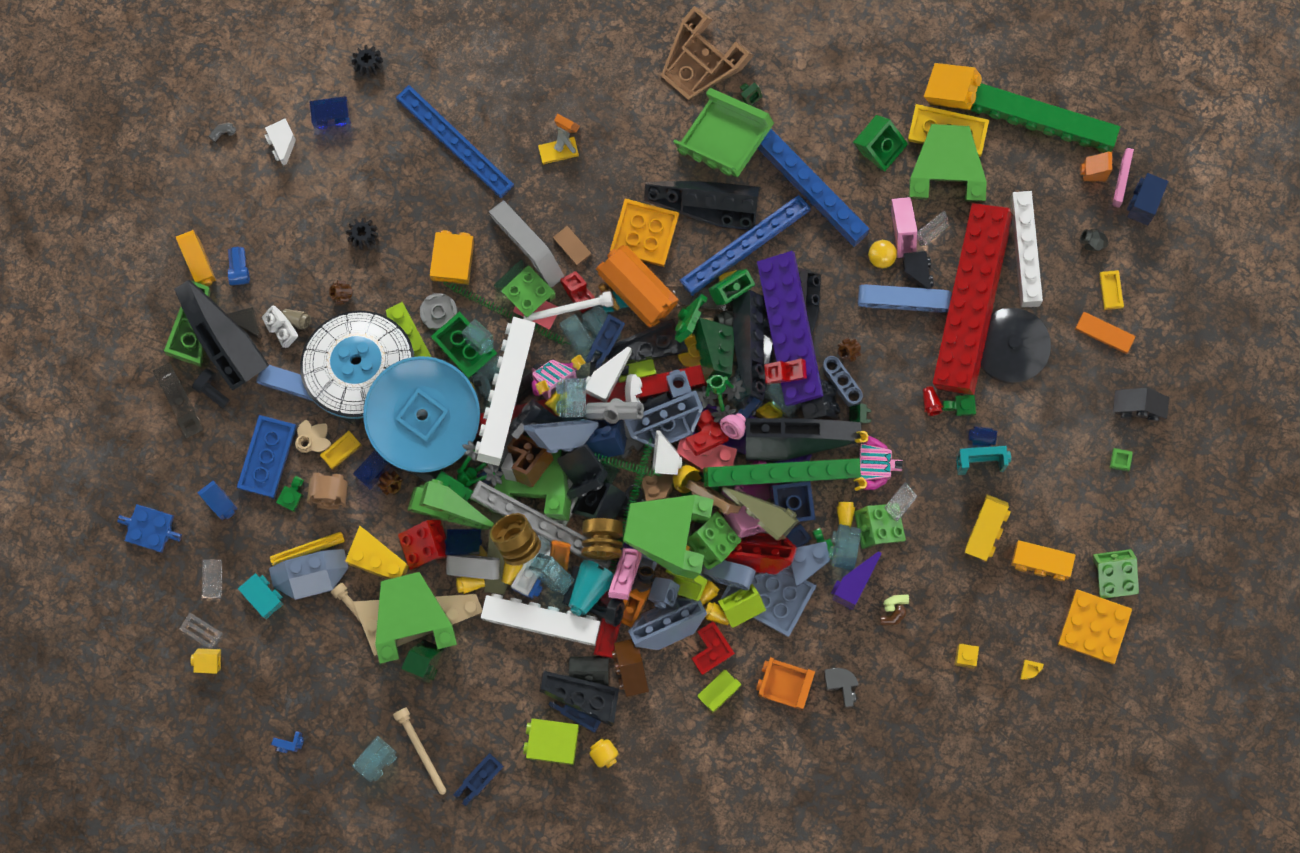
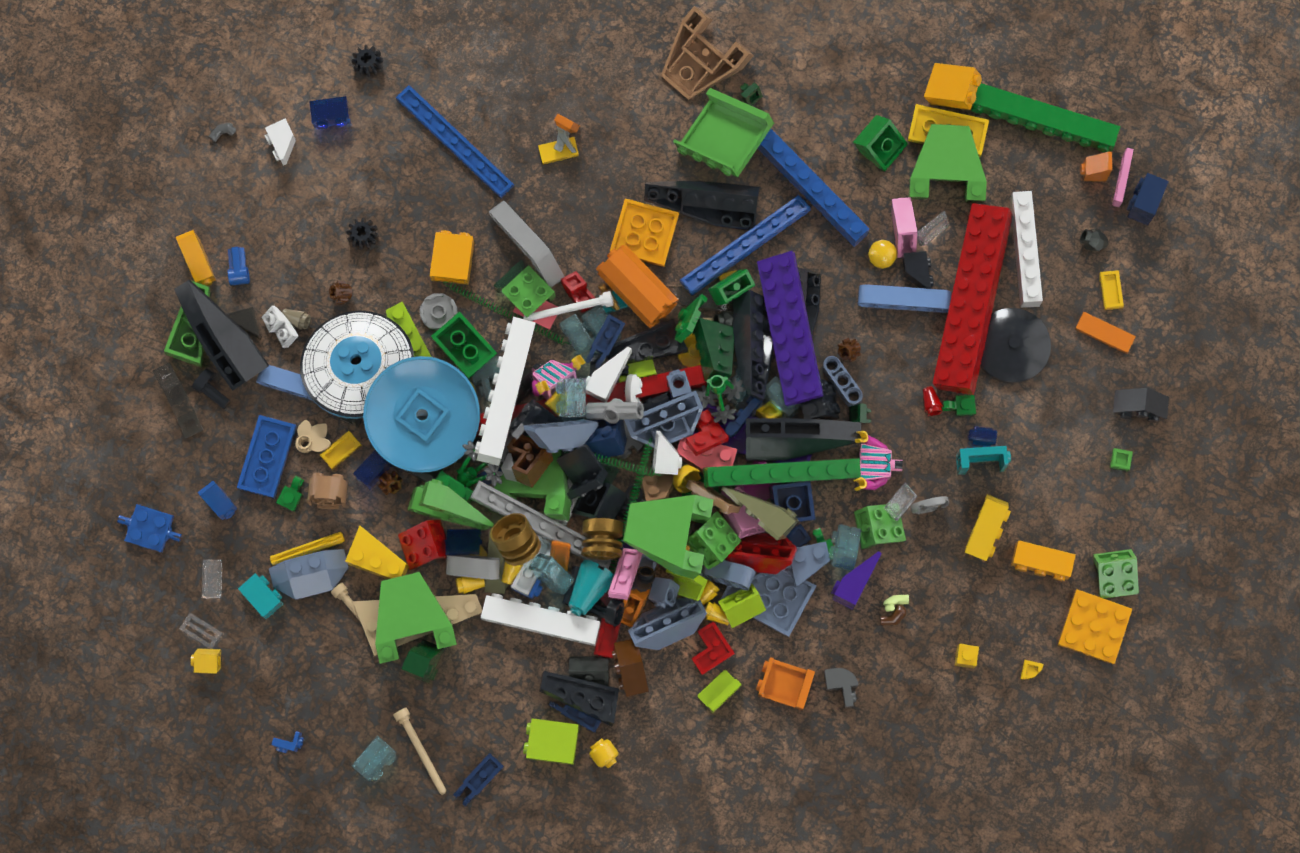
(478, 337): clear light blue brick -> none
(572, 246): medium nougat tile -> none
(733, 425): bright pink brick -> none
(785, 371): red slope -> none
(845, 513): yellow cone -> none
(929, 505): none -> light grey tile

